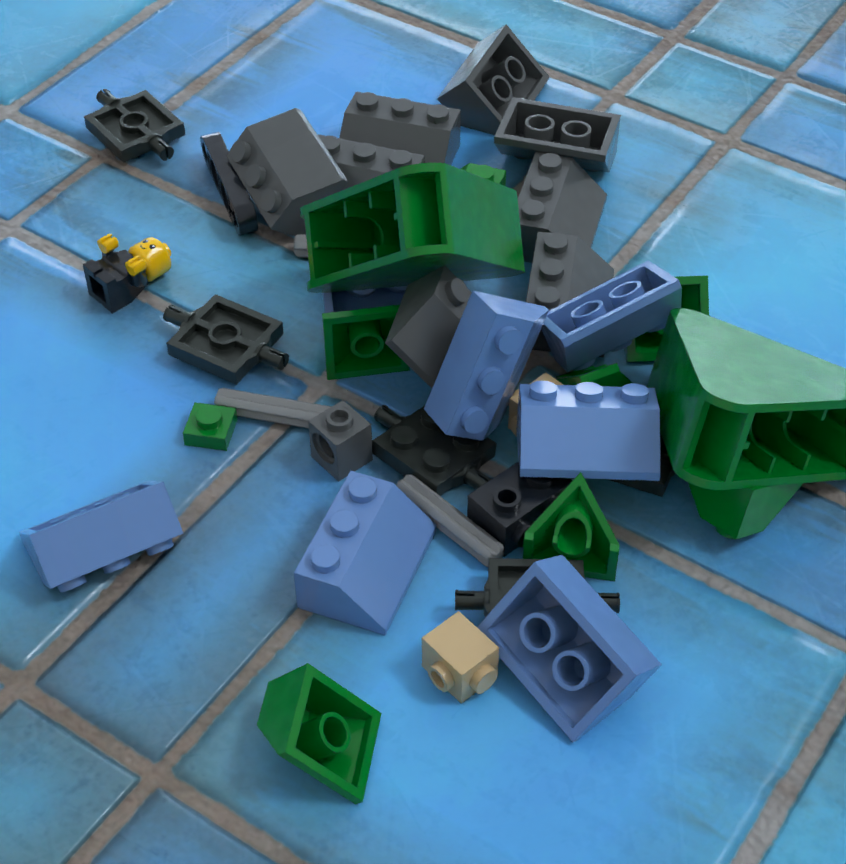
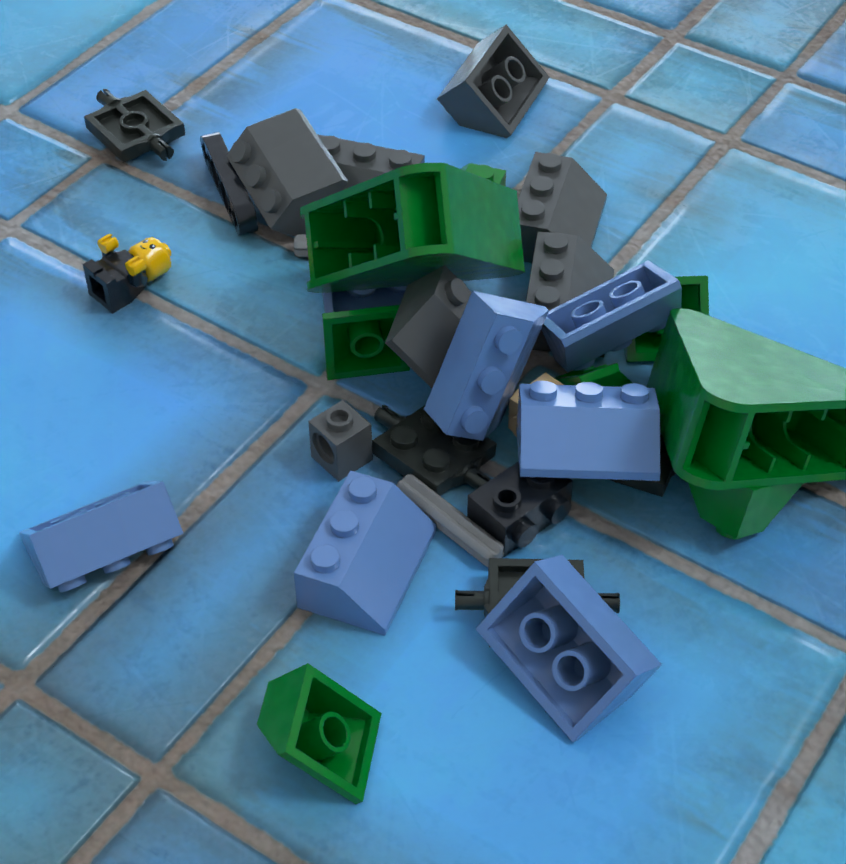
(210, 426): green plate -> none
(225, 338): pearl dark grey plate -> none
(269, 407): light grey axle -> none
(403, 126): dark grey slope -> none
(460, 658): tan brick -> none
(559, 129): dark grey slope -> none
(576, 530): green slope -> none

